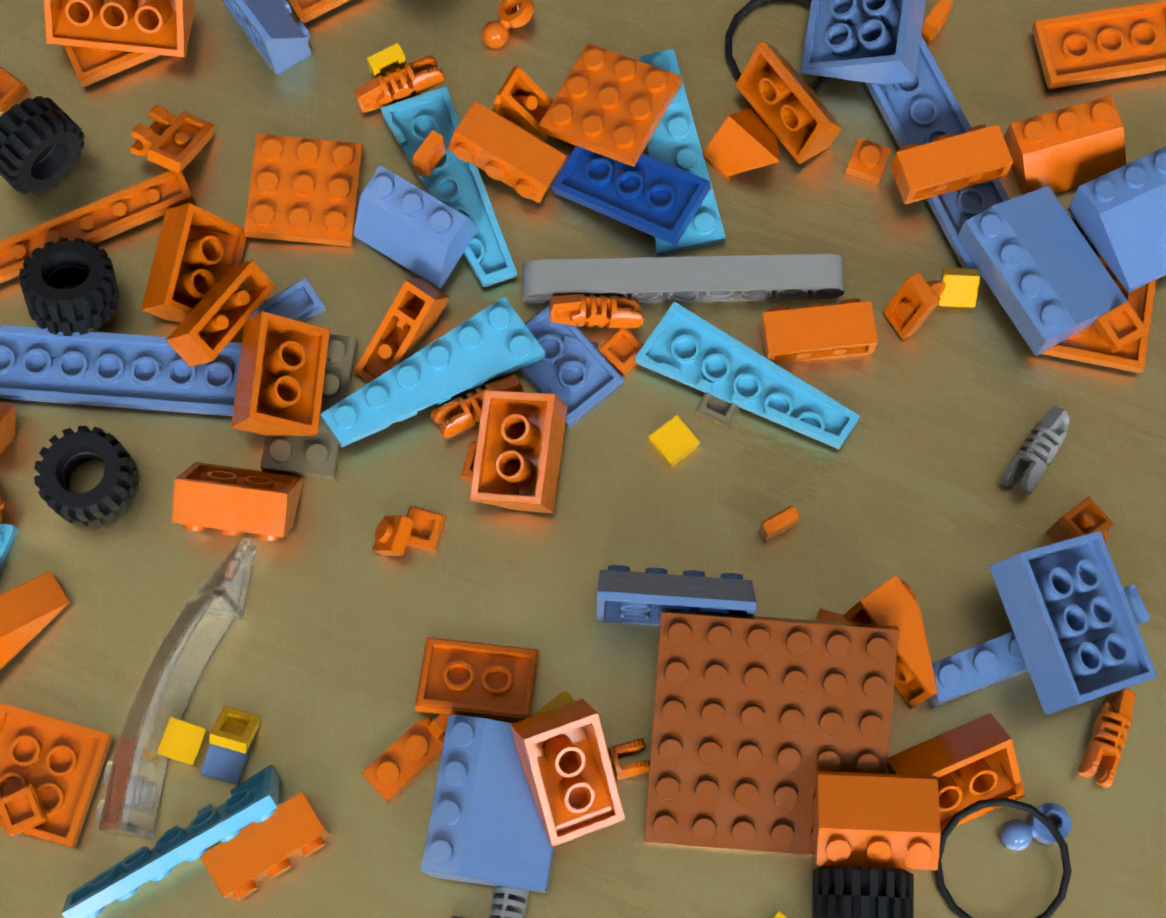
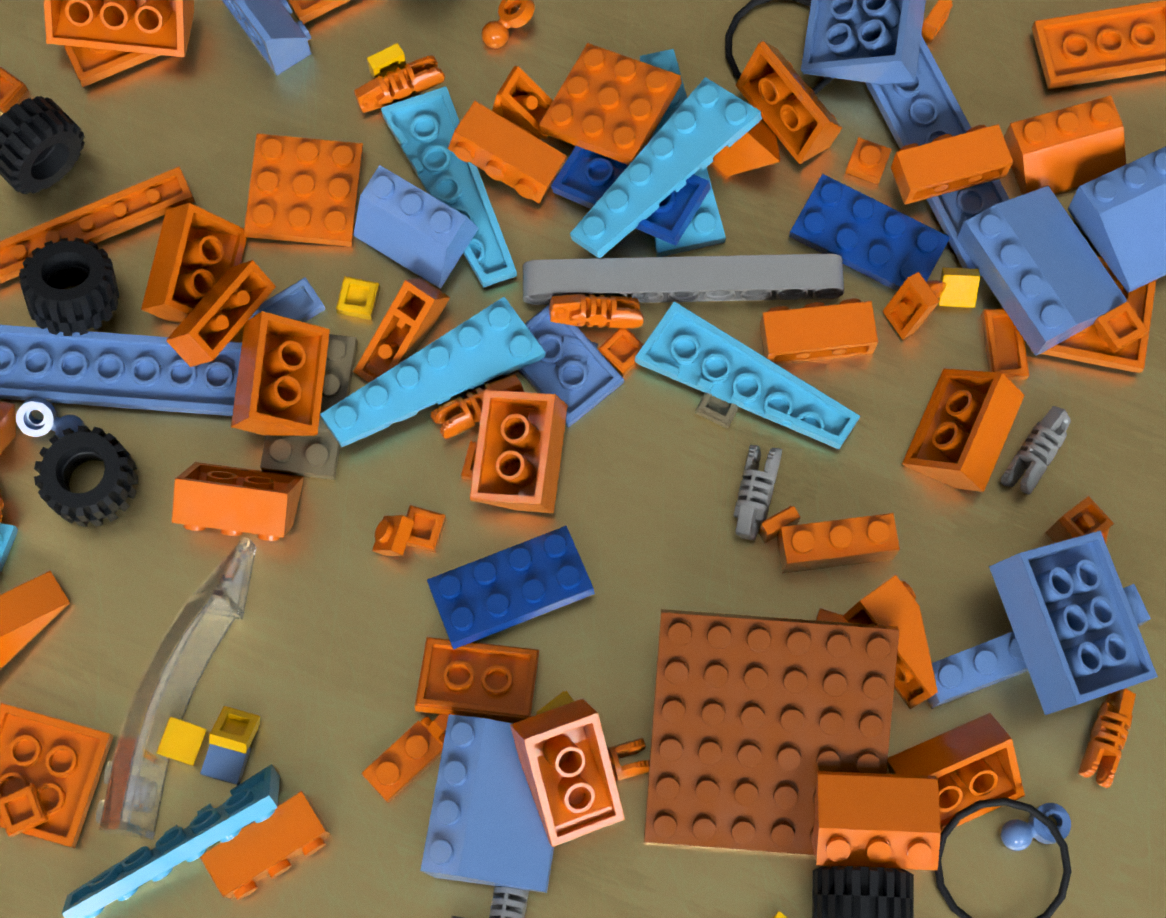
(37, 428): none -> medium blue plate
(171, 139): orange plate -> none
(358, 298): none -> yellow tile
(429, 154): orange tile -> none
(510, 587): none -> blue plate
(640, 596): medium blue slope -> none
(673, 441): yellow tile -> none
(683, 145): none -> medium azure wing
(756, 491): none -> light grey hinge
(837, 543): none -> orange brick
(867, 234): none -> blue plate
(964, 428): none -> orange slope
(1004, 345): none -> orange tile

